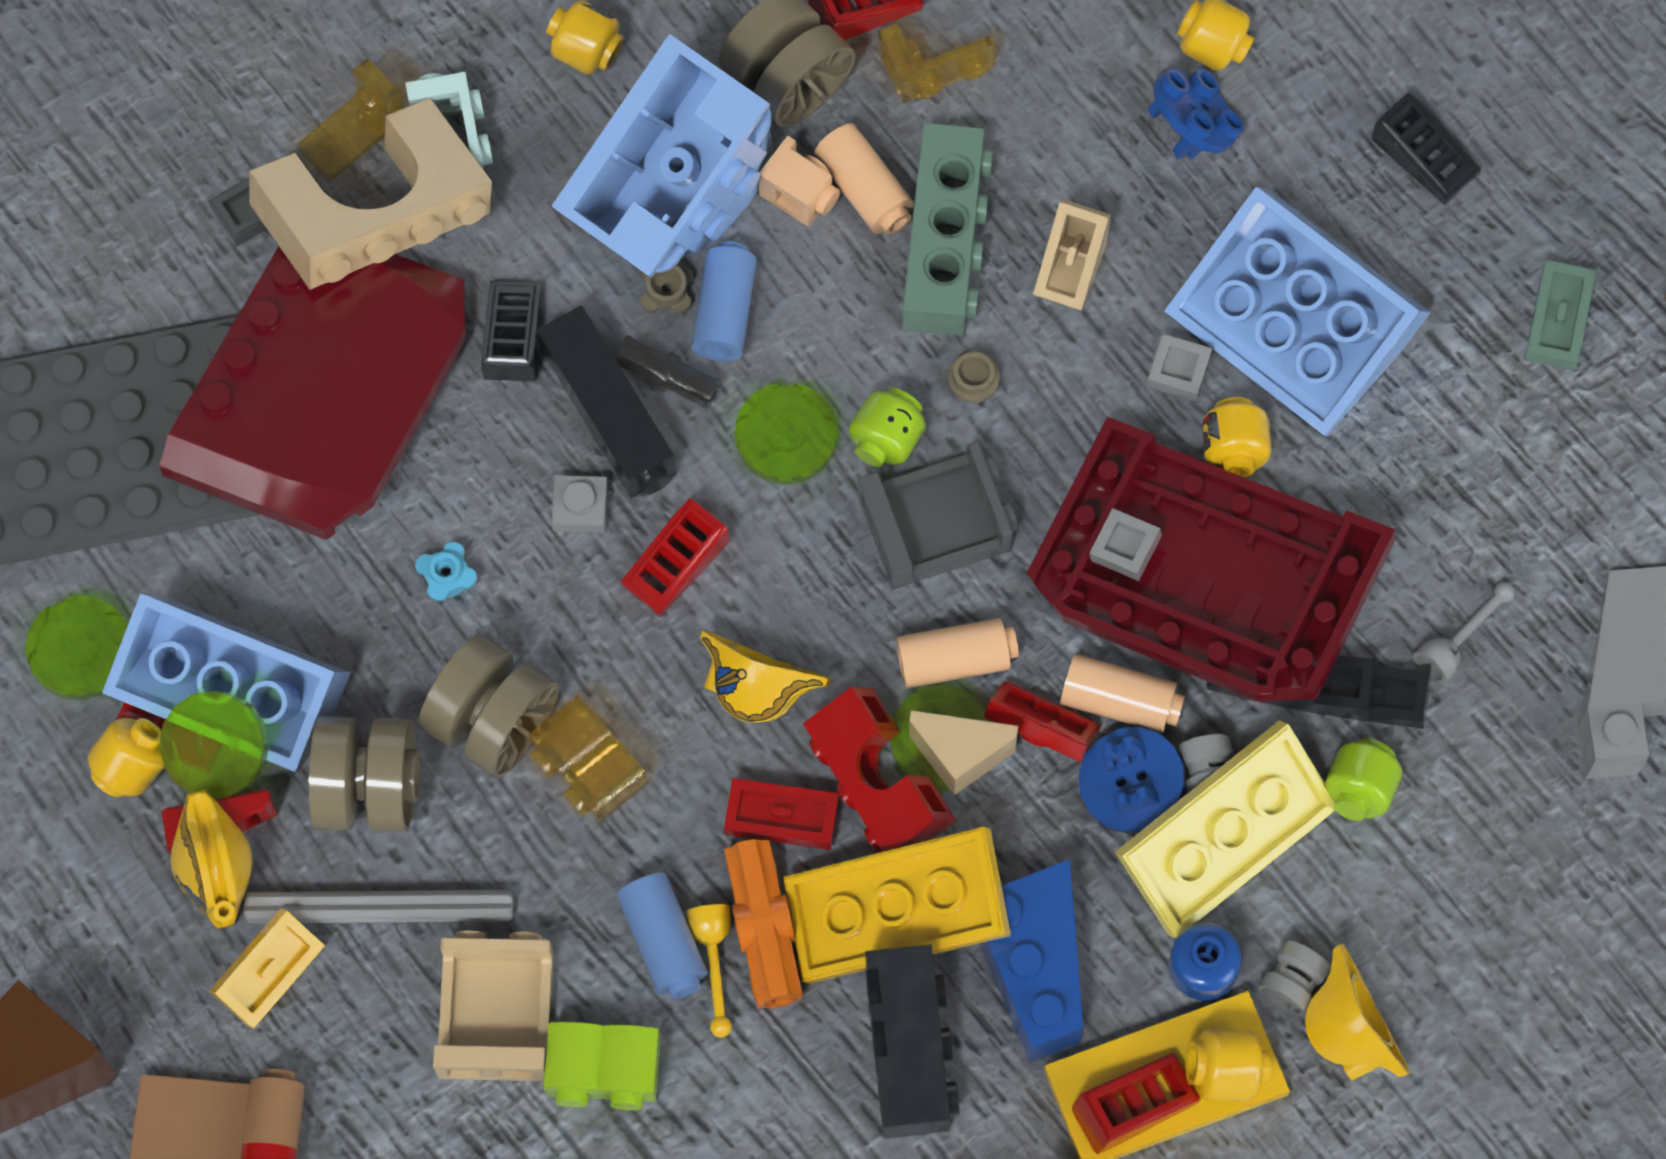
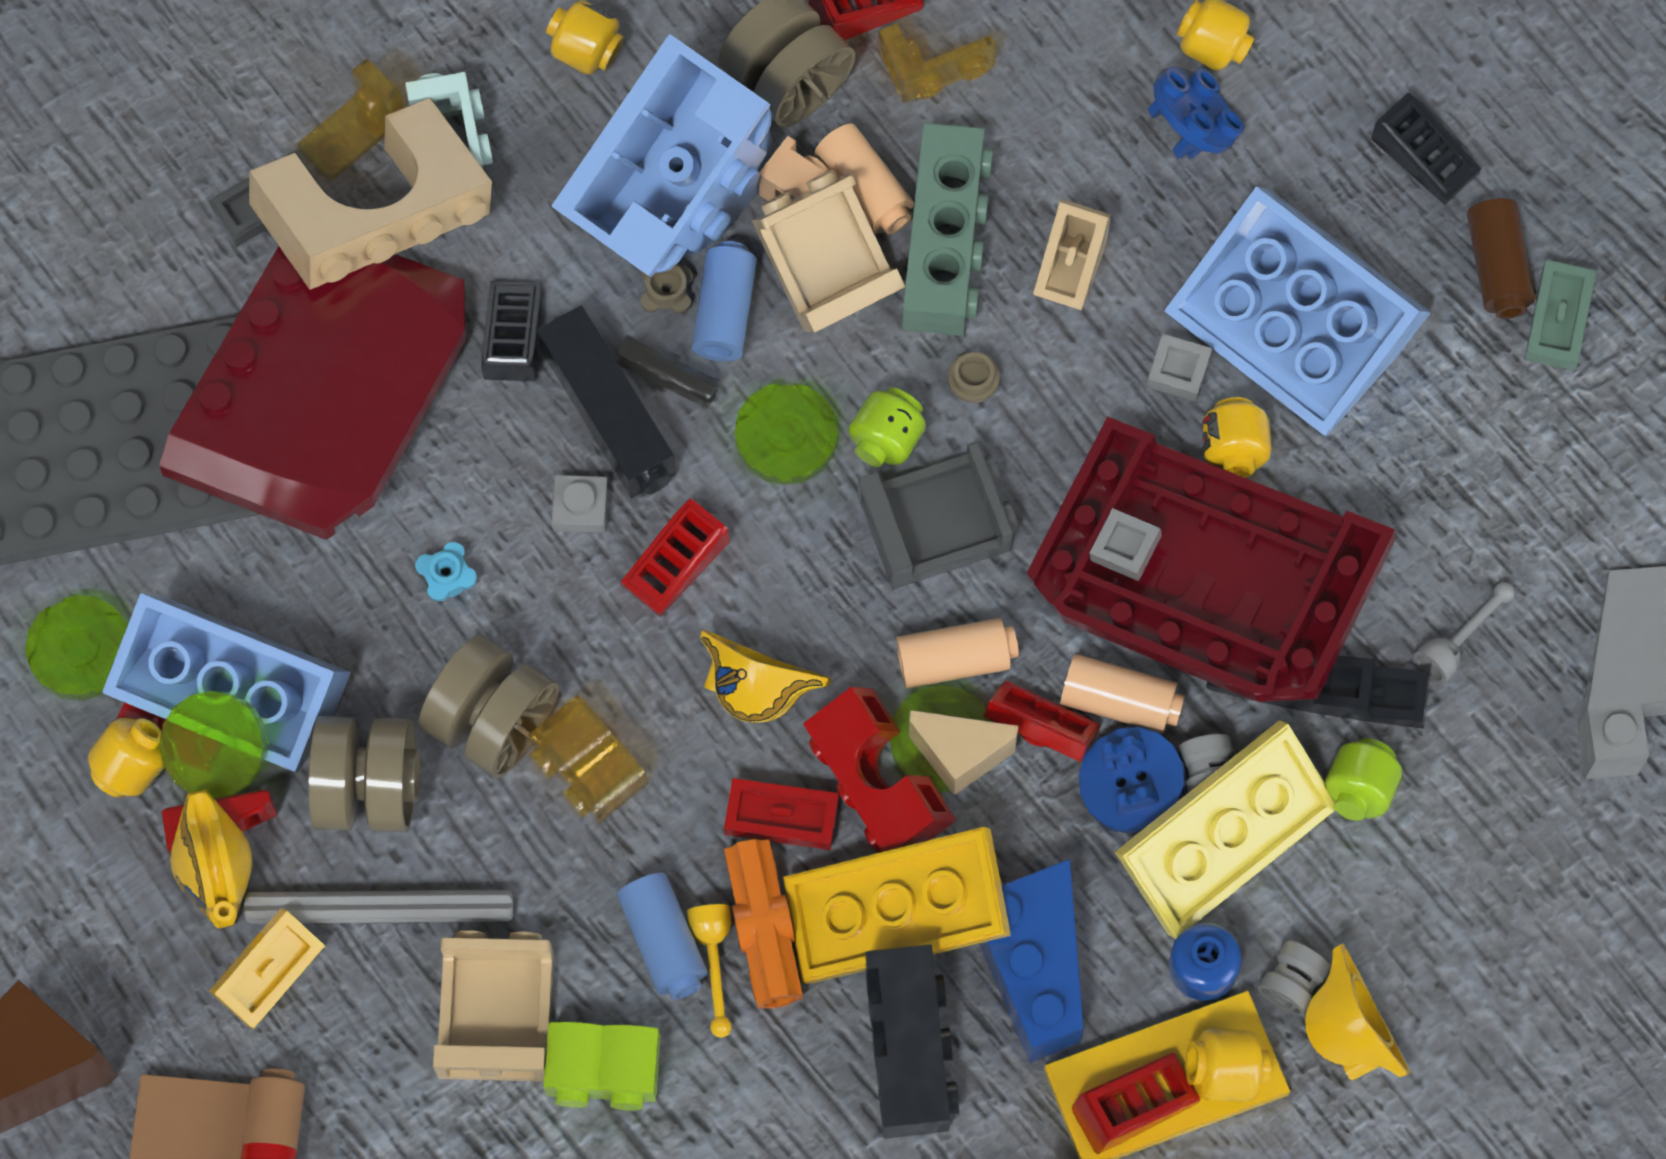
(825, 252): none -> tan panel
(1501, 257): none -> reddish brown brick

